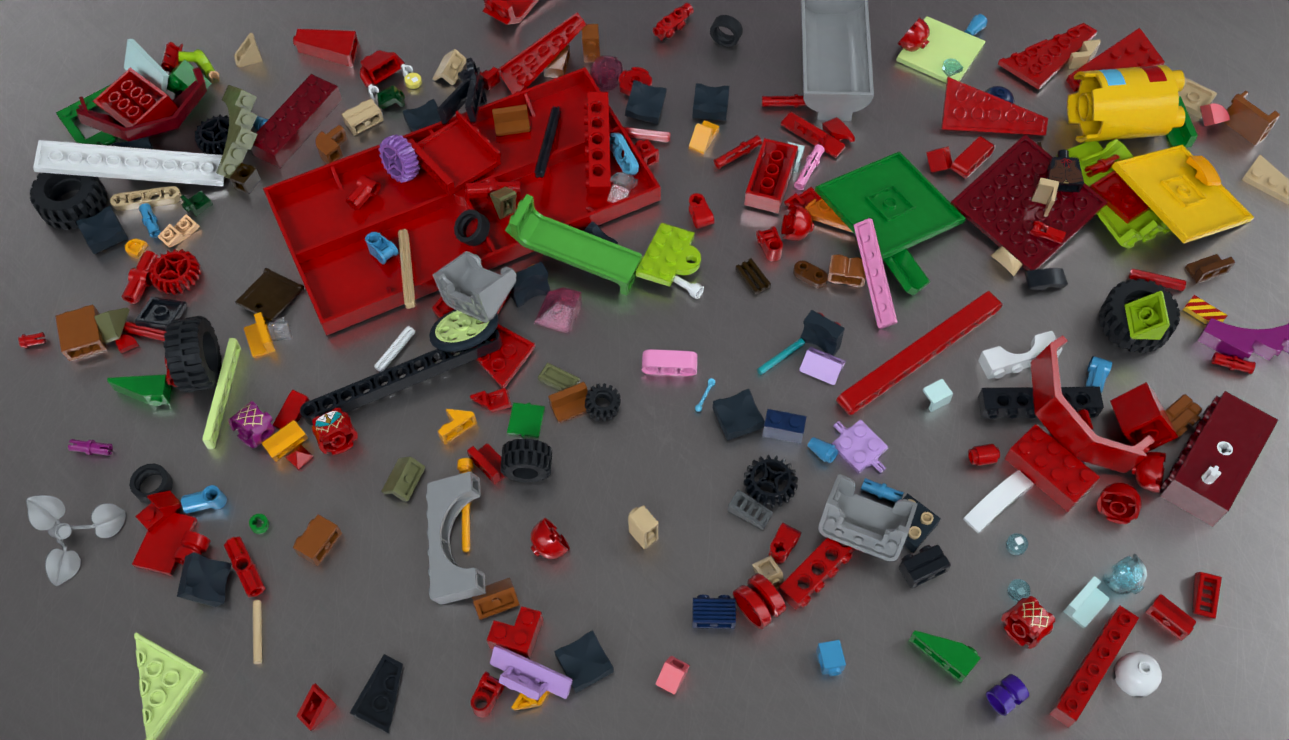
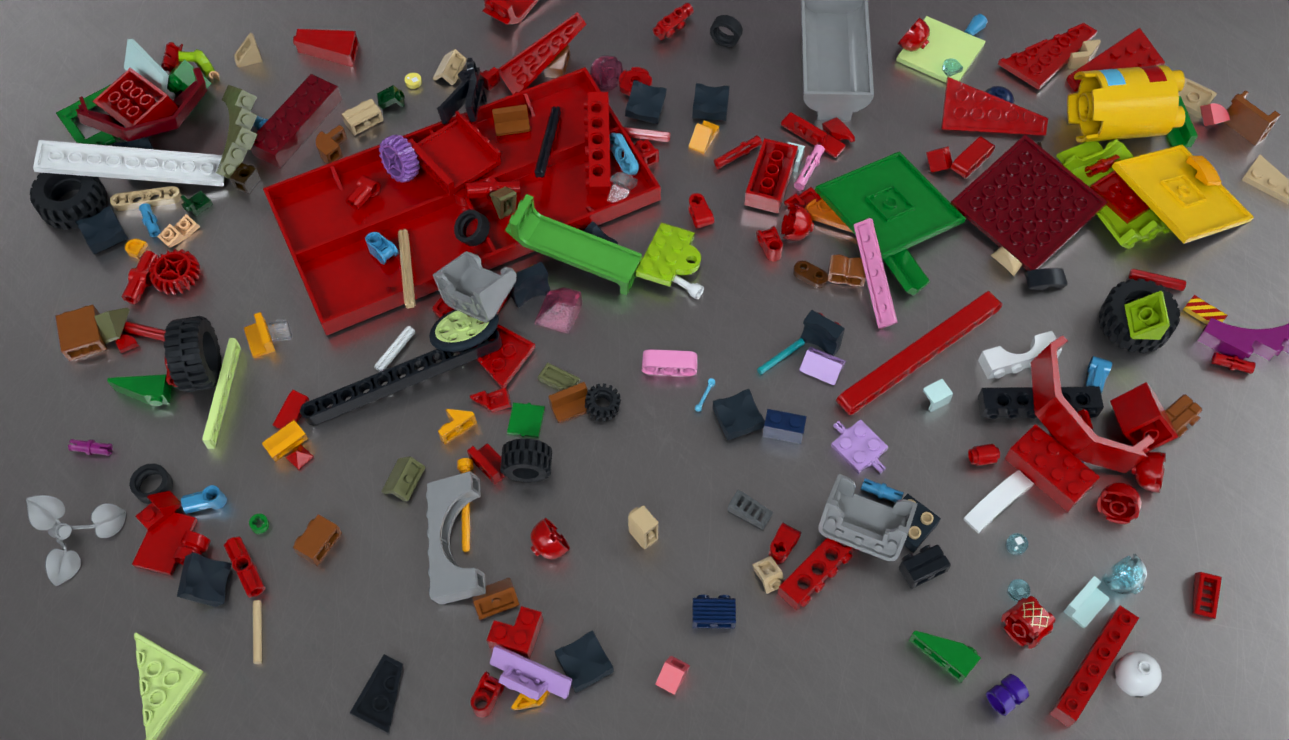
(31, 340): red pin -> none
(160, 312): black plate -> none
(212, 135): black gear -> none
(252, 425): magenta brick -> none
(271, 292): dark brown container -> none
(315, 707): red slope -> none
(334, 432): red brick -> none
(380, 66): red torso -> none
(422, 116): black brick -> none
(590, 43): dark orange brick -> none
(745, 265): dark brown tile -> none
(759, 601): red wheel -> none
(768, 467): black gear -> none
(781, 101): red pin -> none
(824, 450): dark azure cone -> none
(831, 658): dark azure brick -> none
(1046, 193): tan panel -> none
(1051, 233): red bar -> none
(1066, 171): torso -> none
(1171, 617): red panel -> none
(1209, 267): reddish brown panel -> none
(1218, 458): dark red piece -> none

